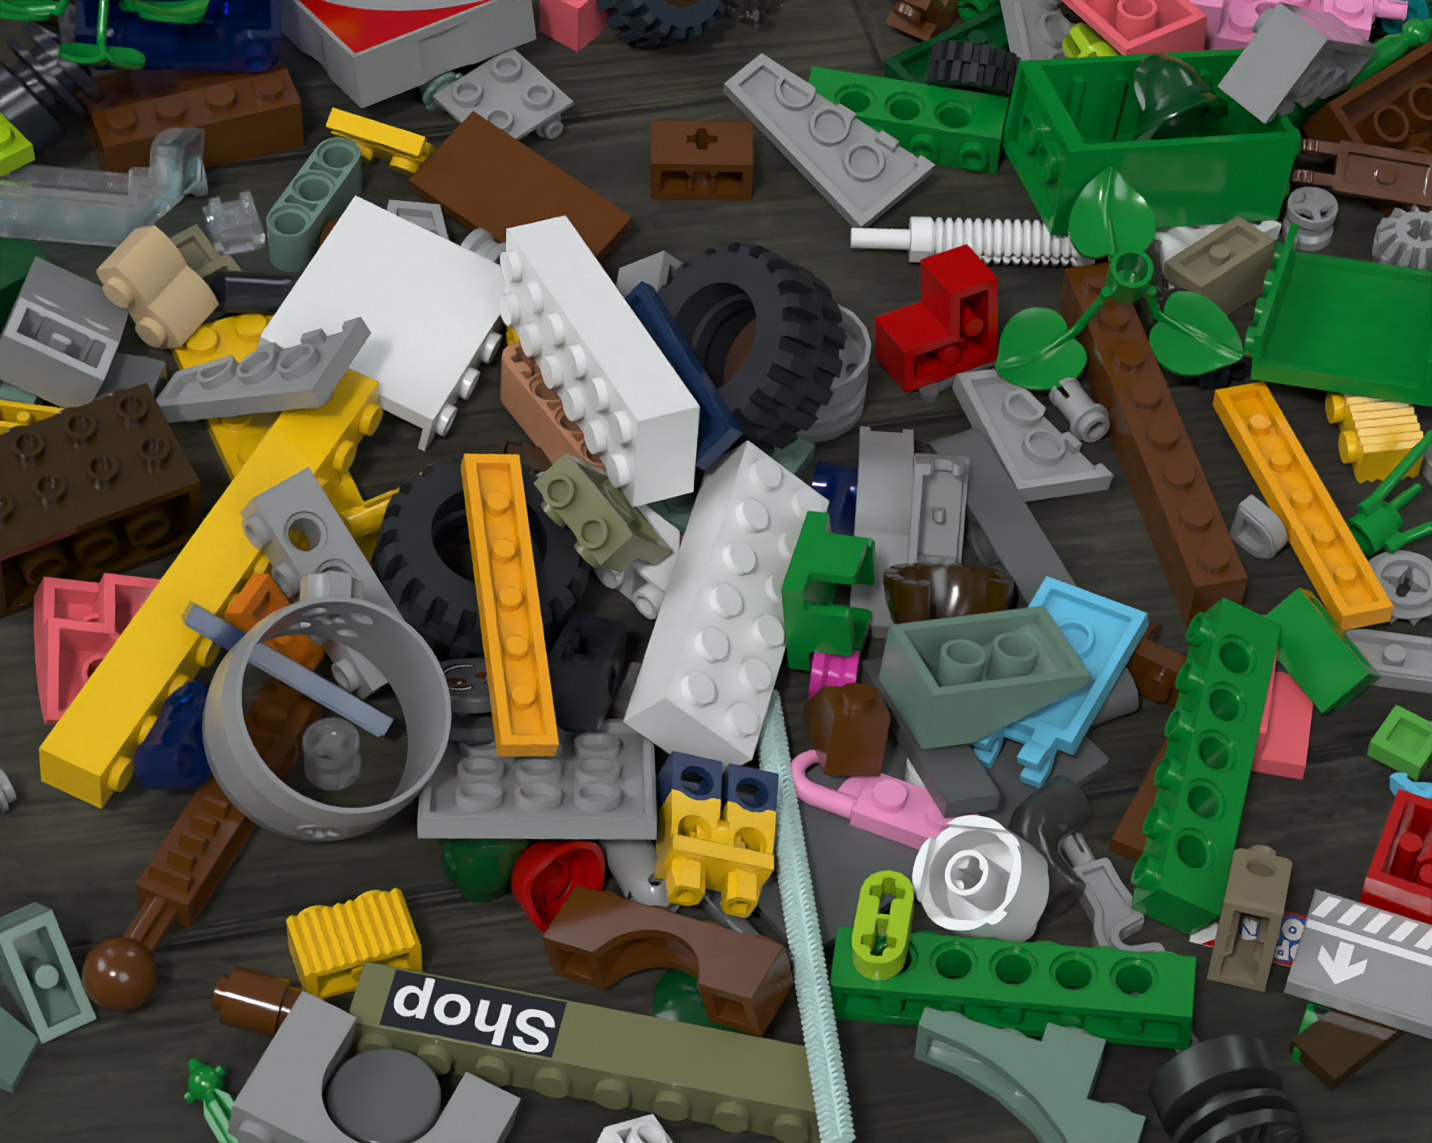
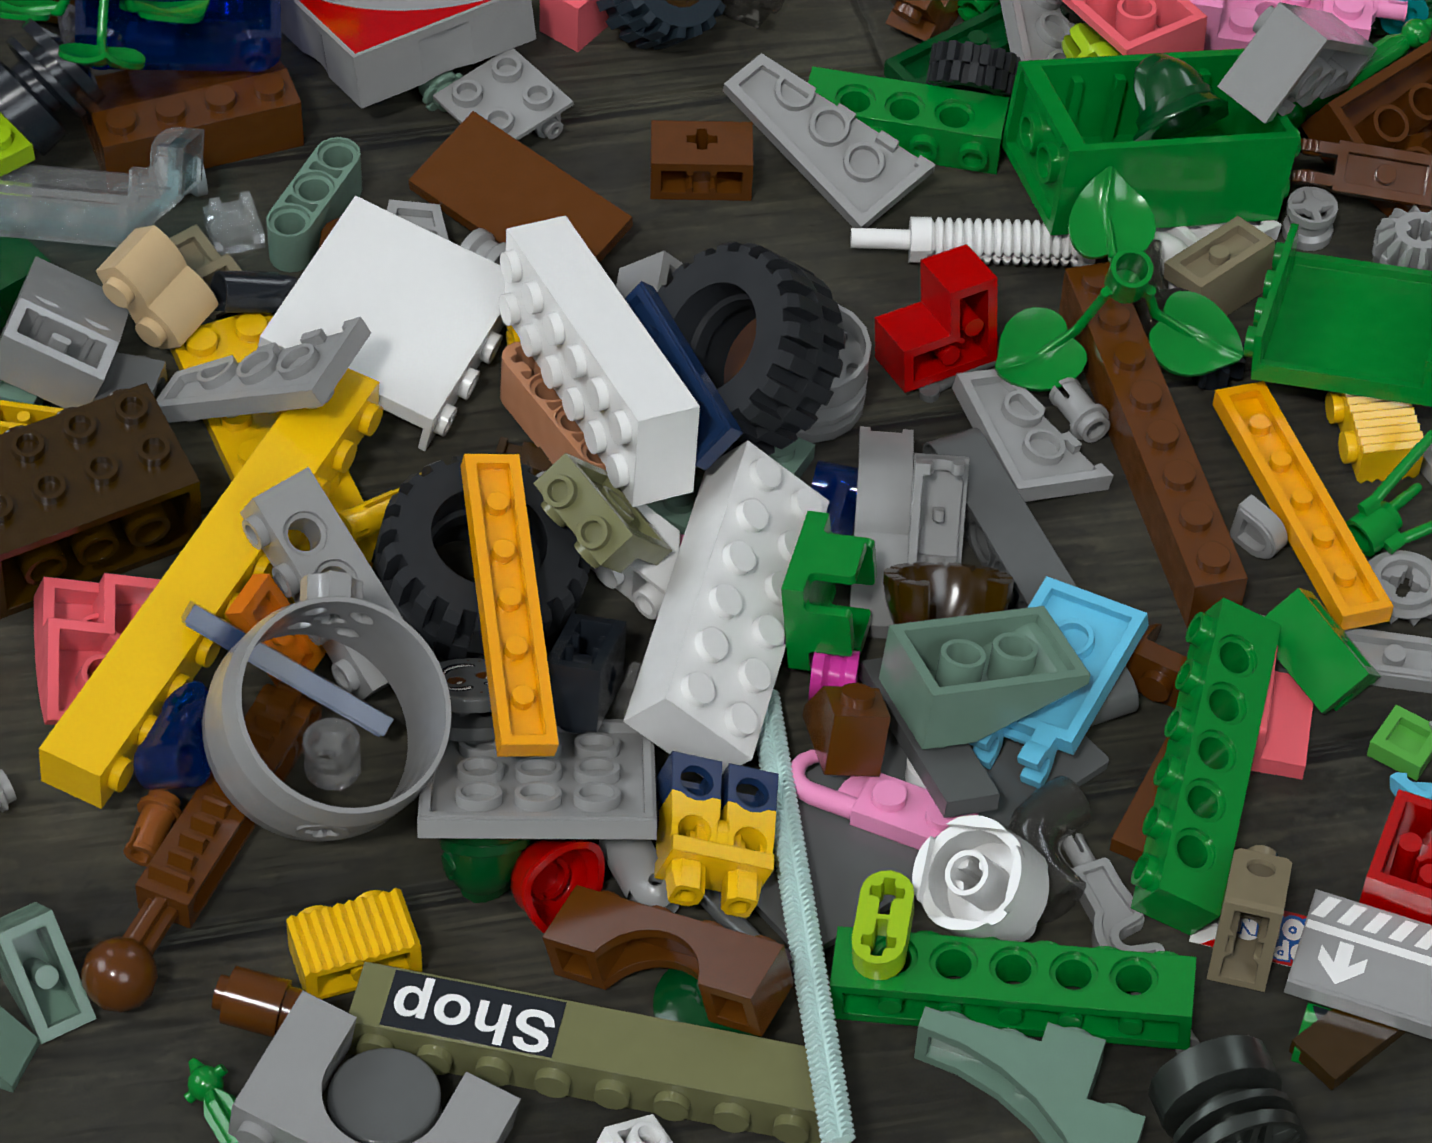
(157, 815): none -> dark orange pin
(375, 139): yellow plate -> none

